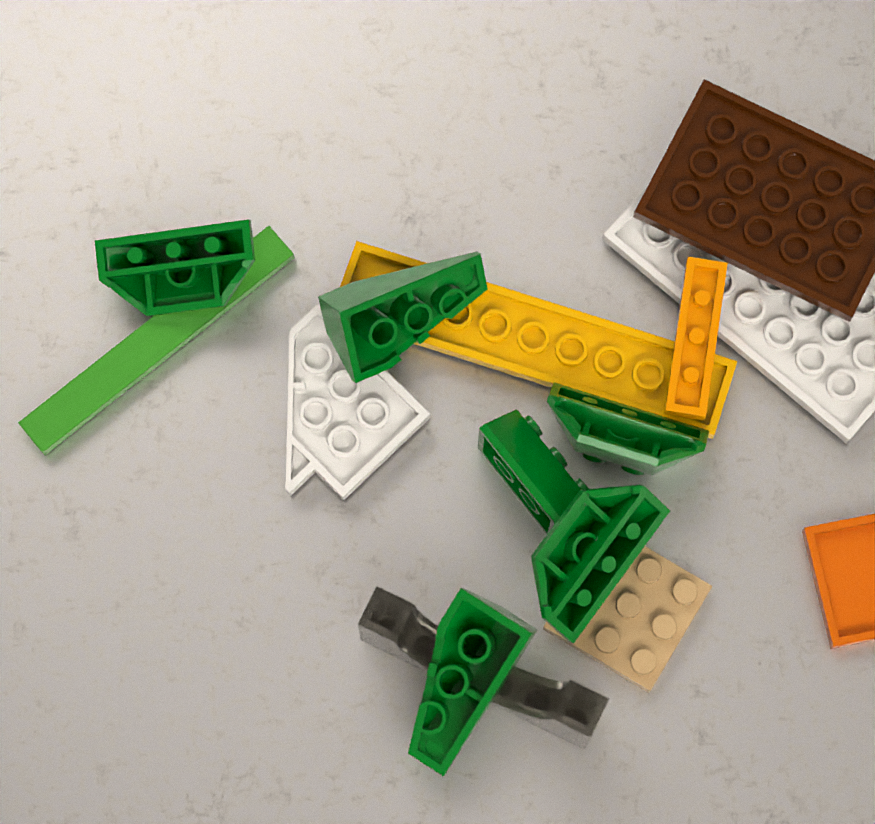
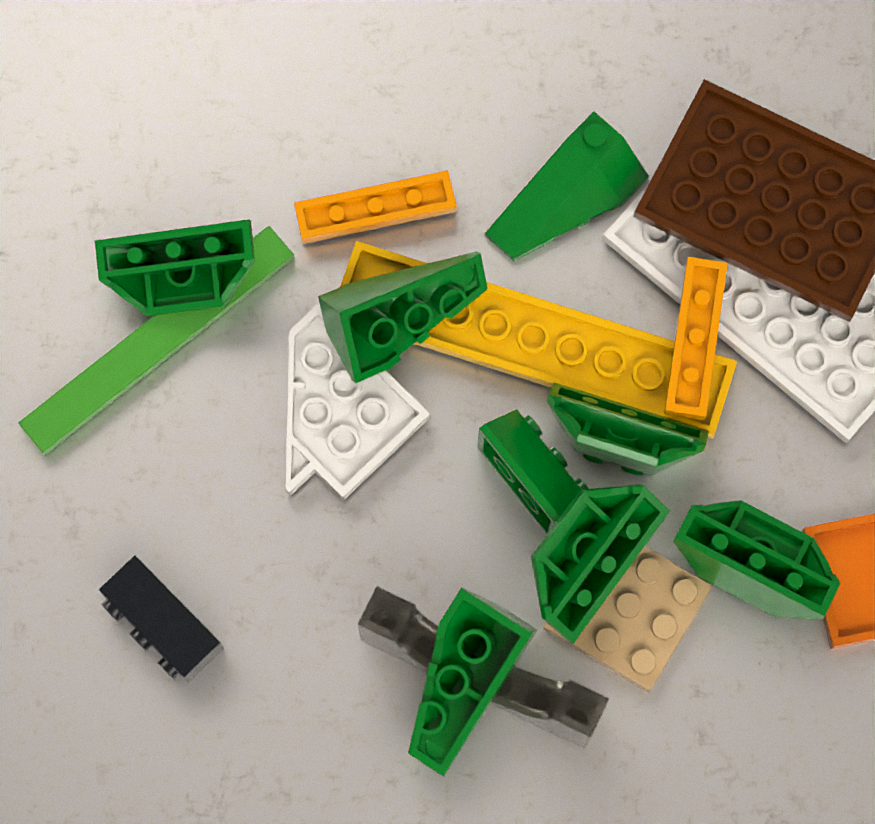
(159, 620): none -> black brick
(375, 207): none -> light orange plate
(580, 181): none -> green wedge
(758, 559): none -> green wedge

